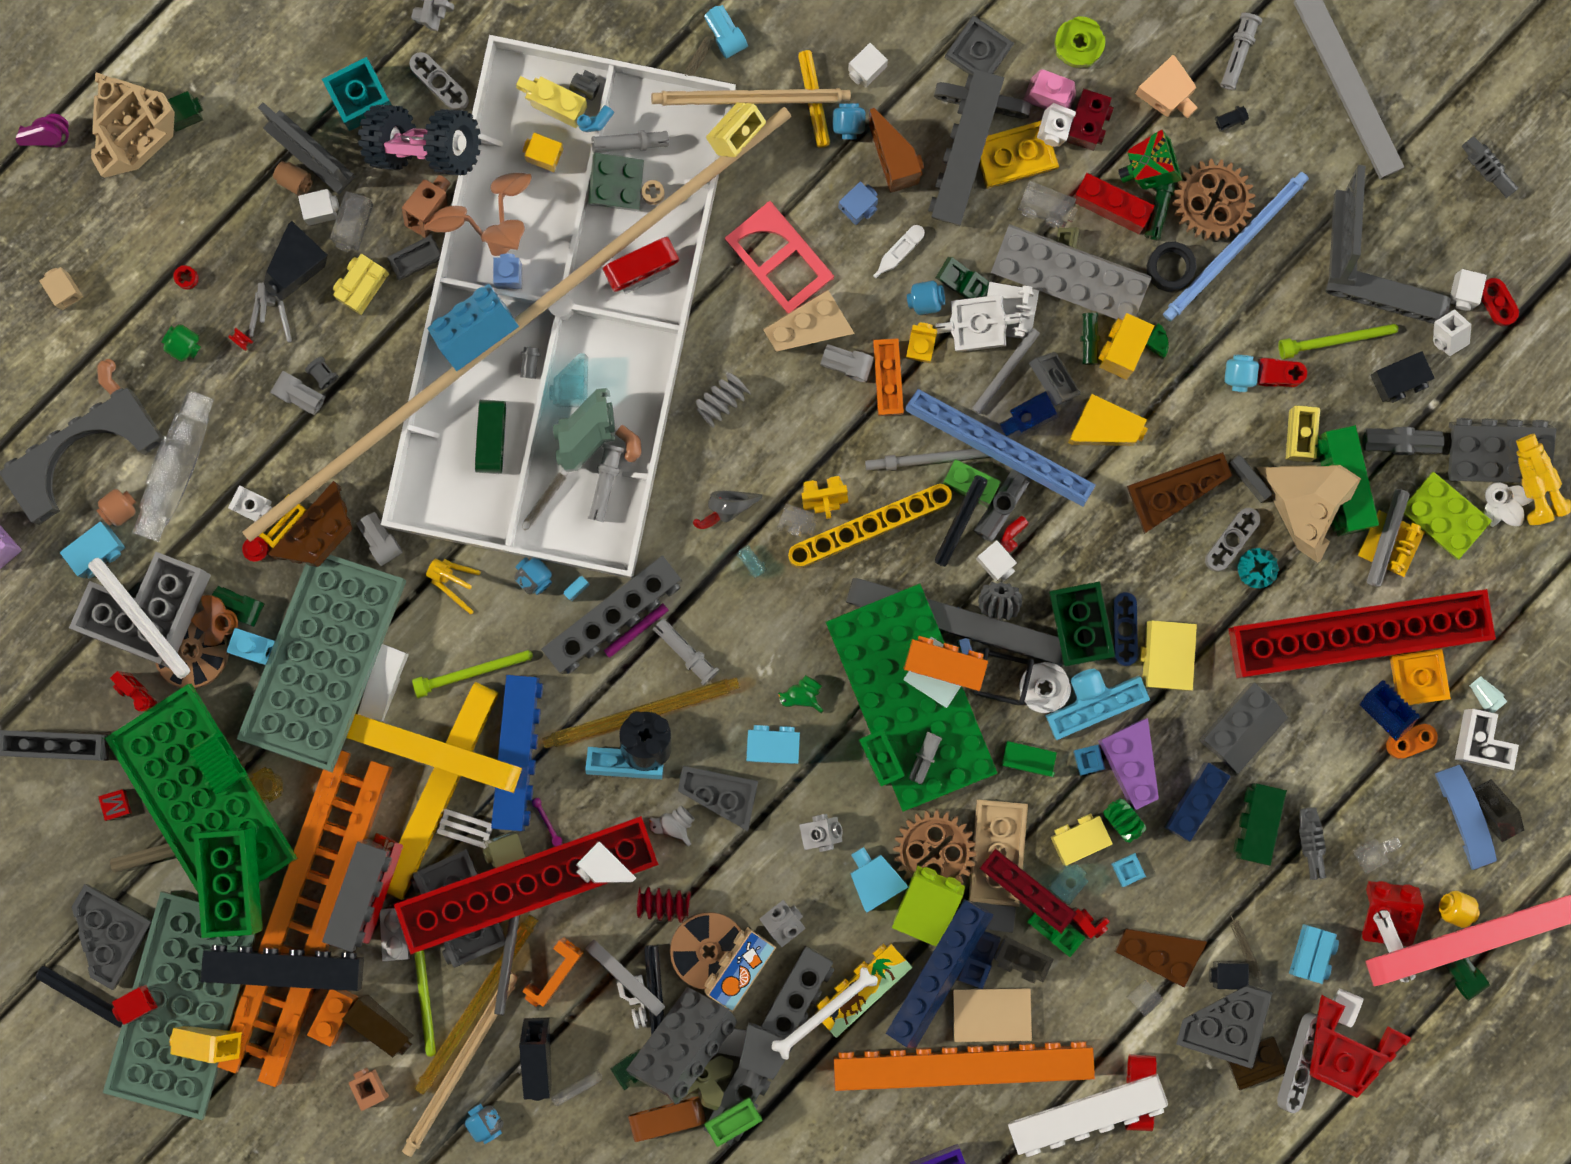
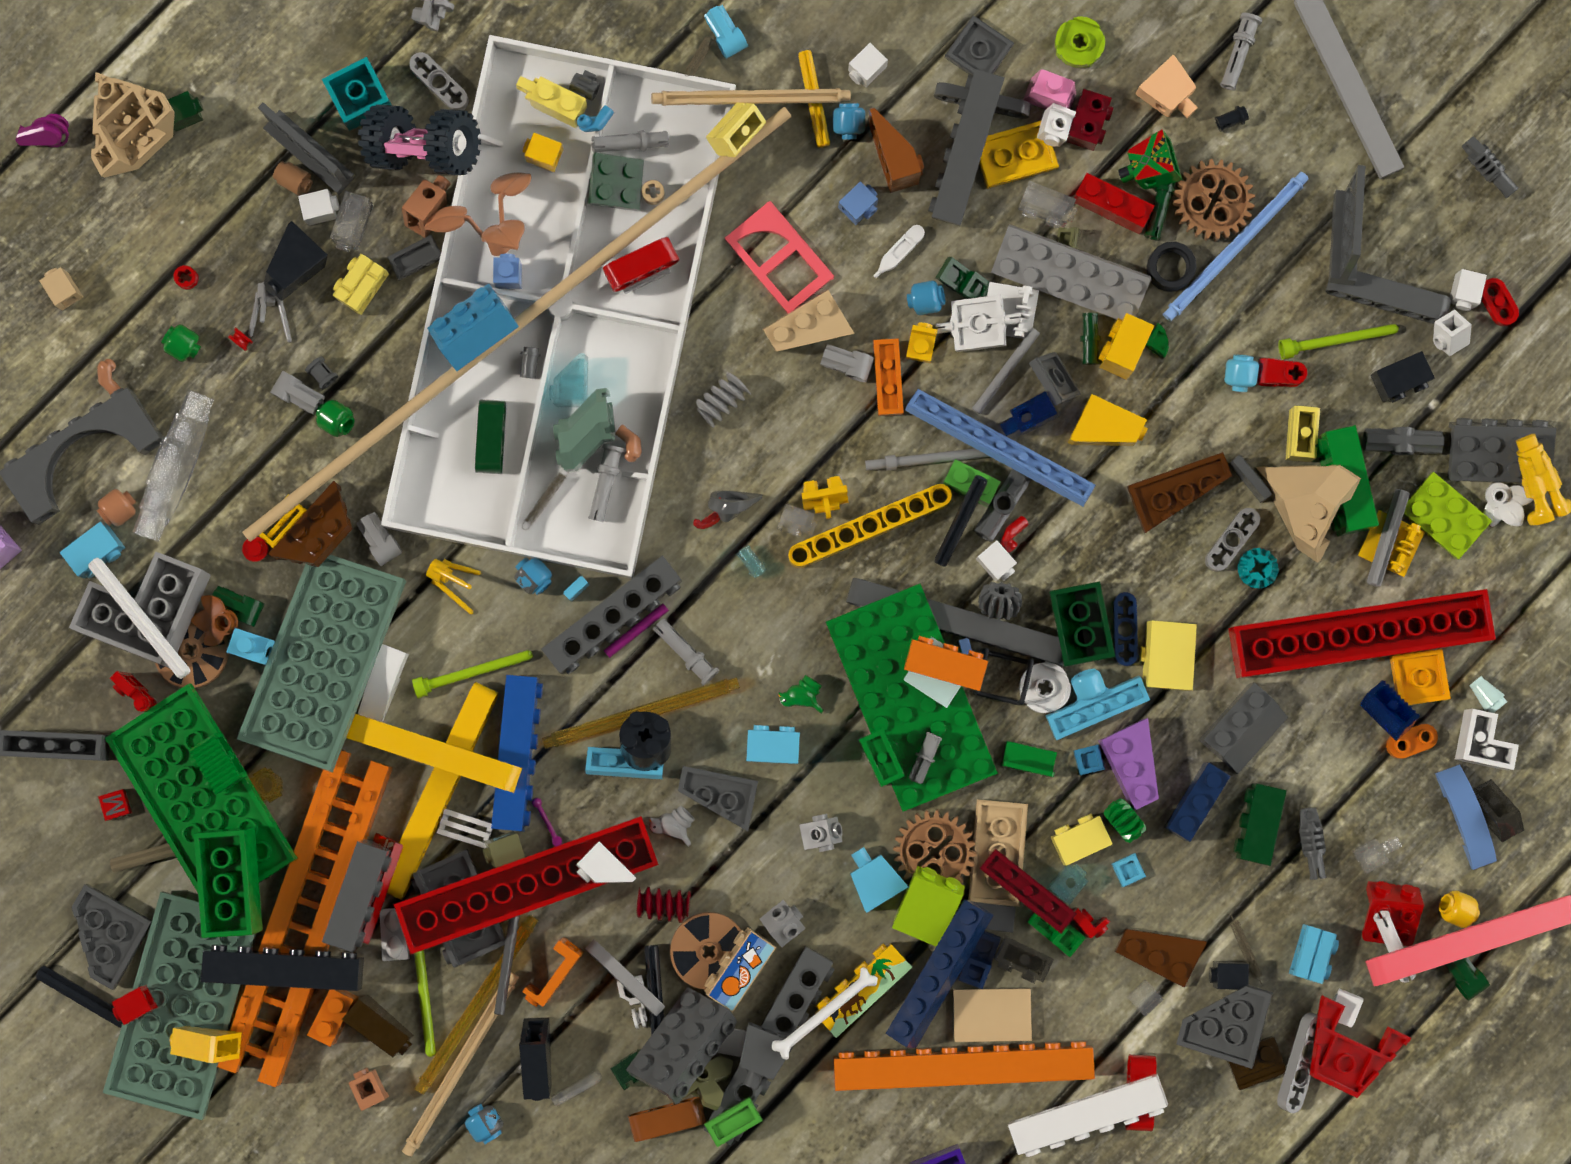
(241, 500): white brick -> none
(335, 418): none -> green head

